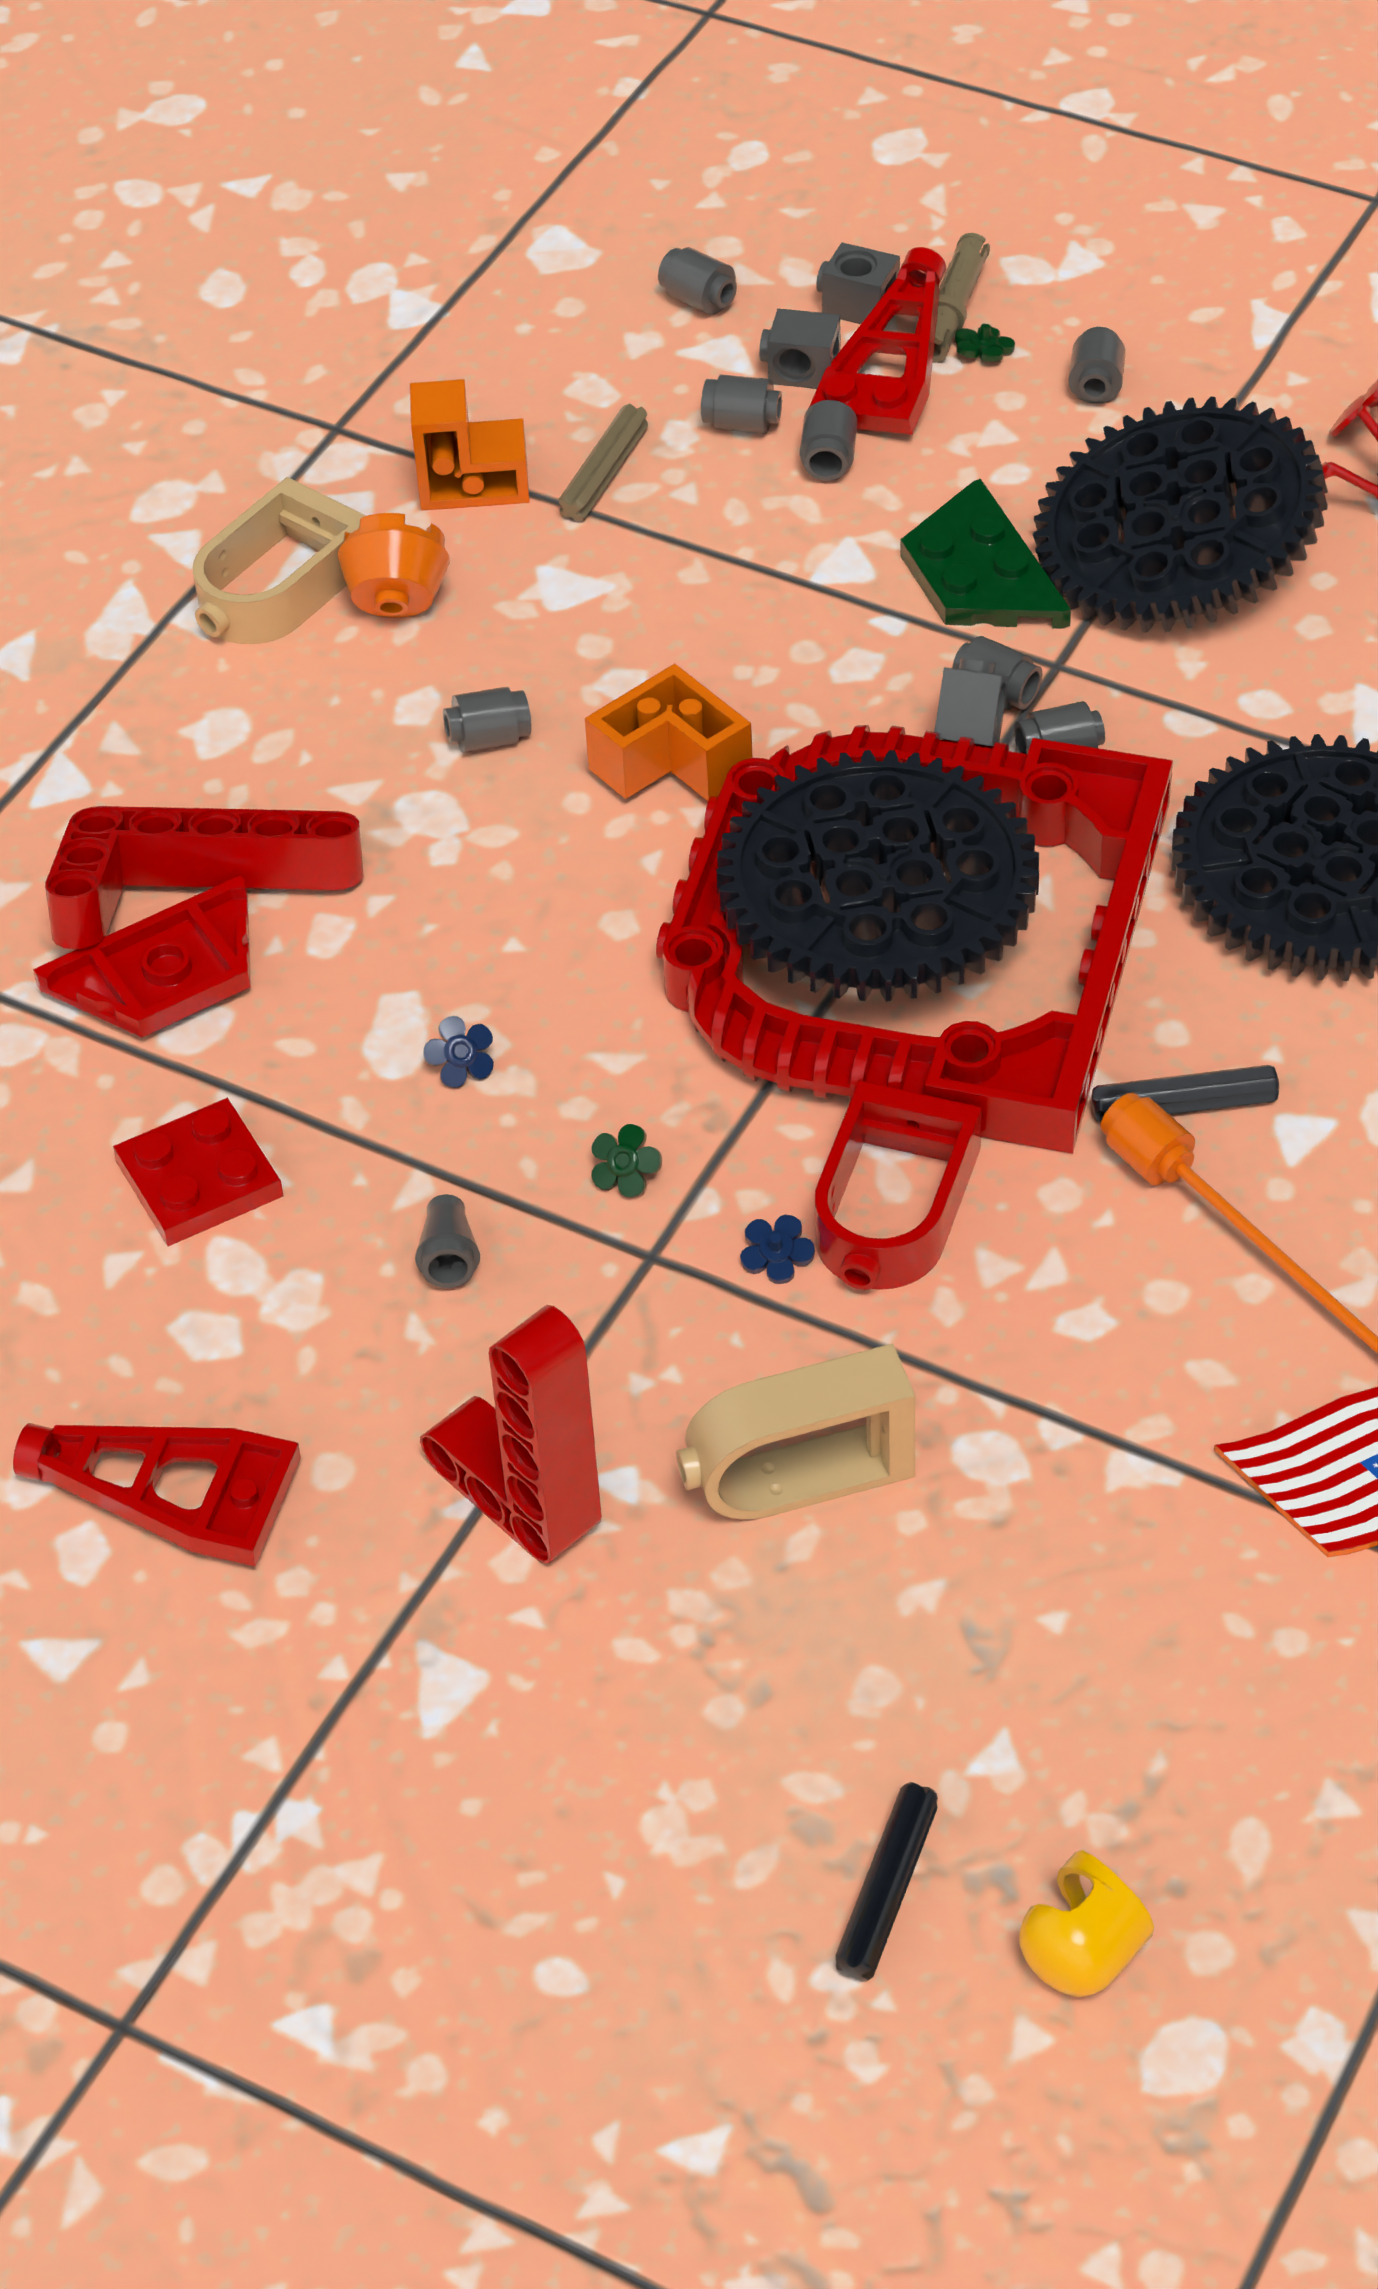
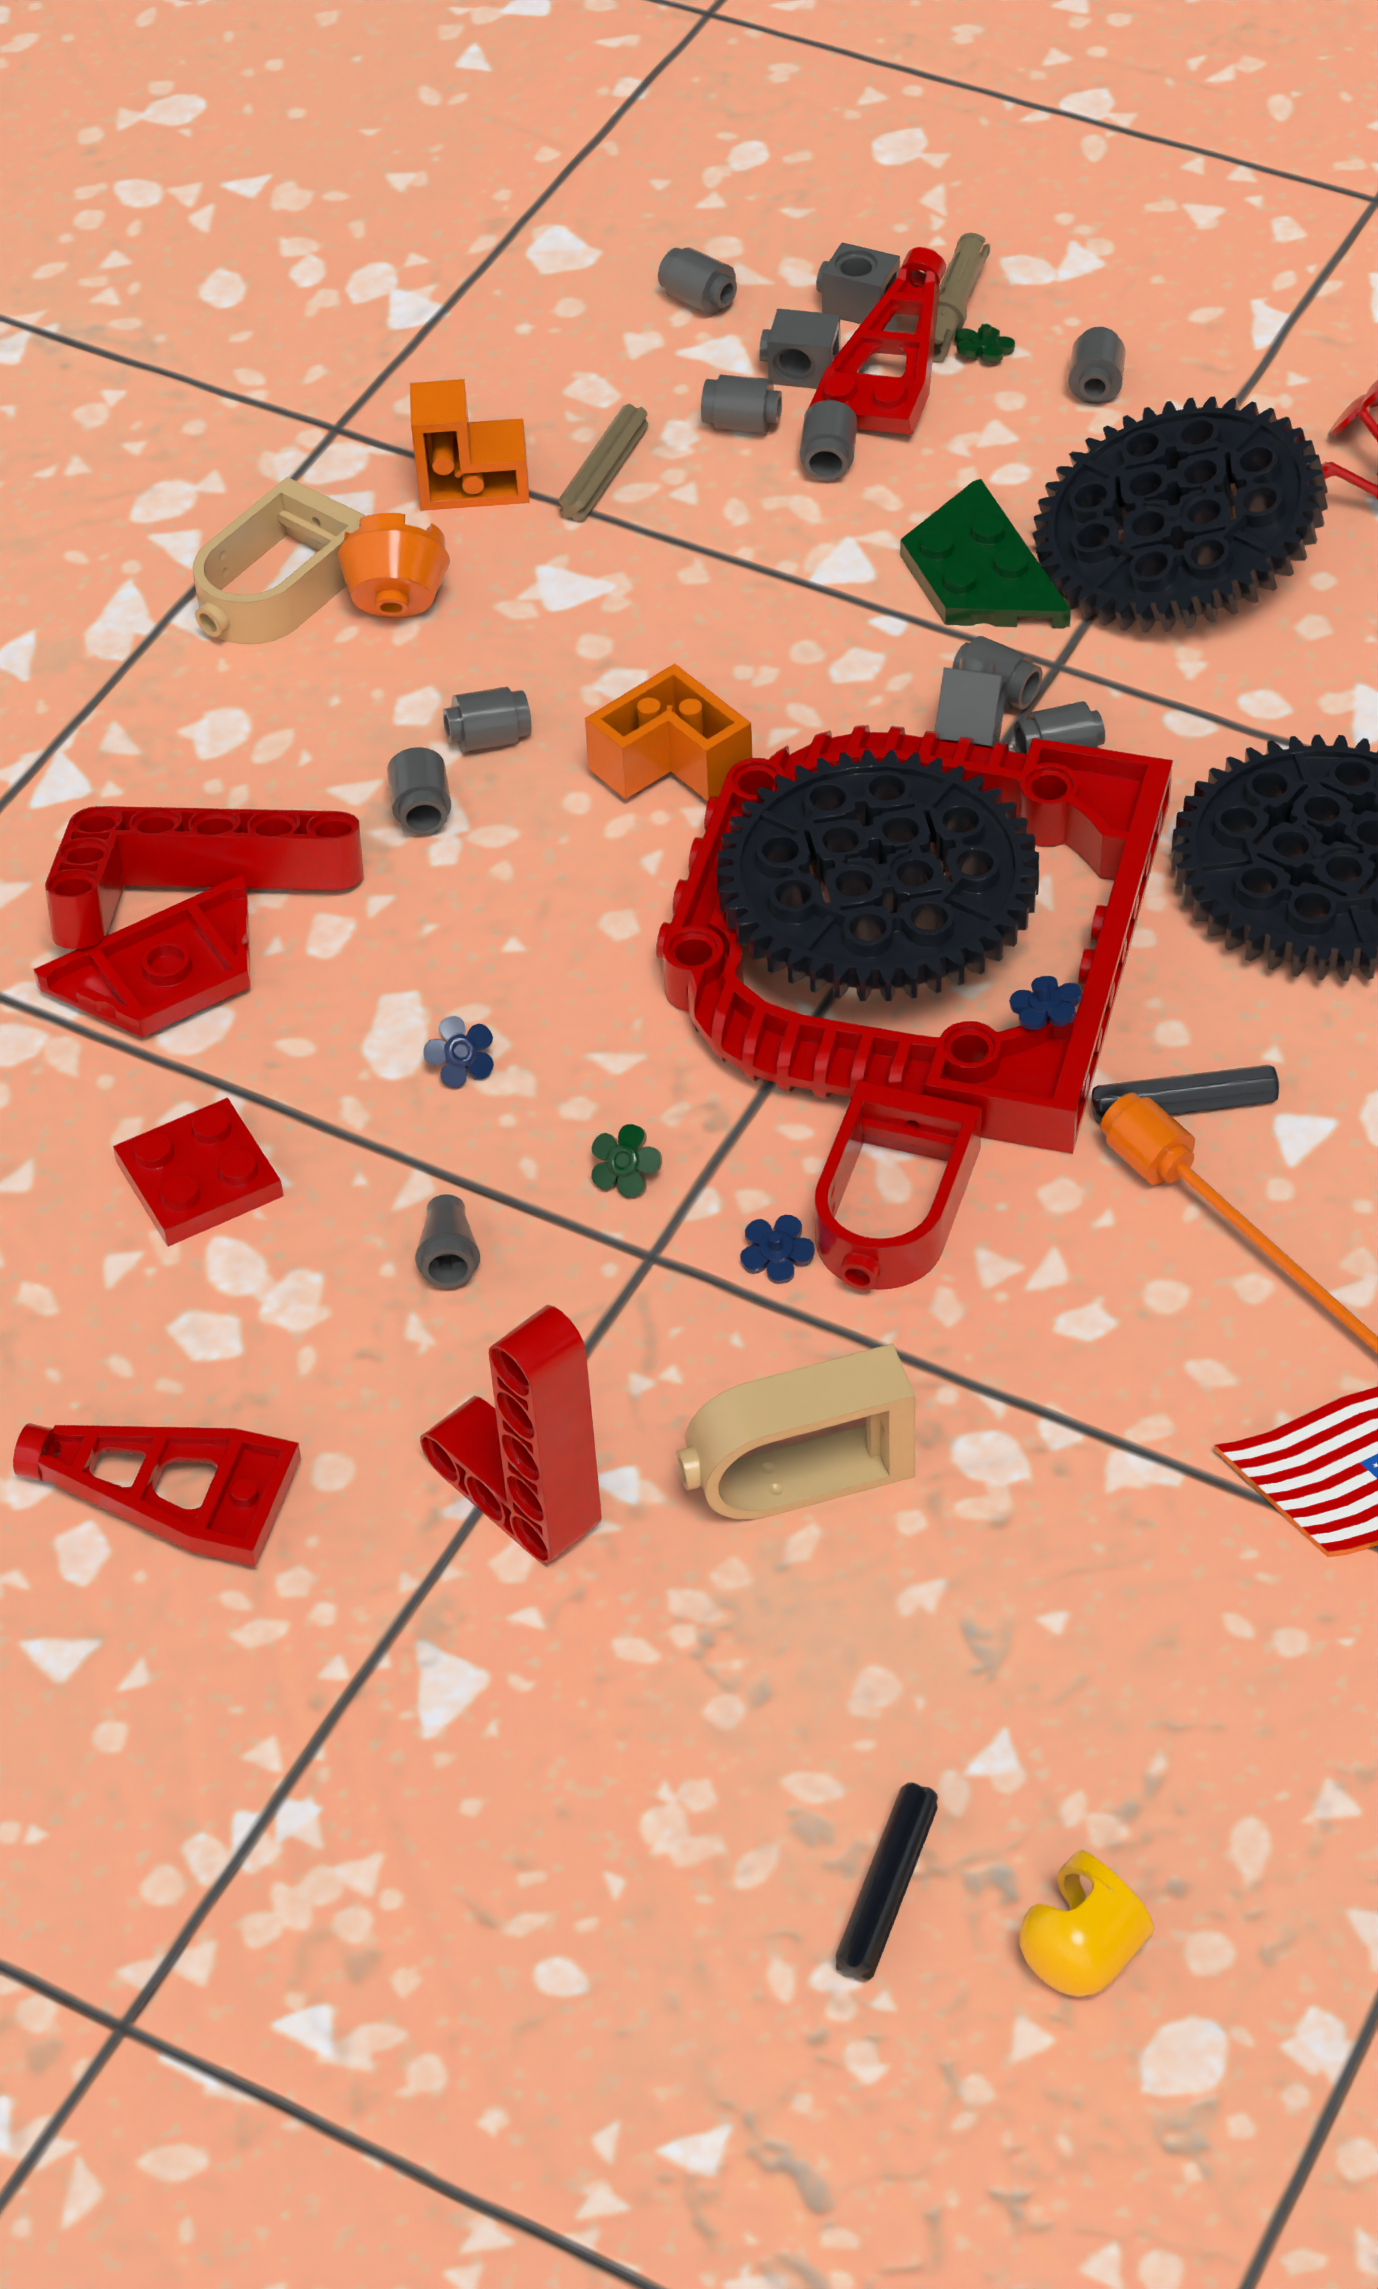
(419, 790): none -> dark grey brick
(1046, 1003): none -> dark blue plant

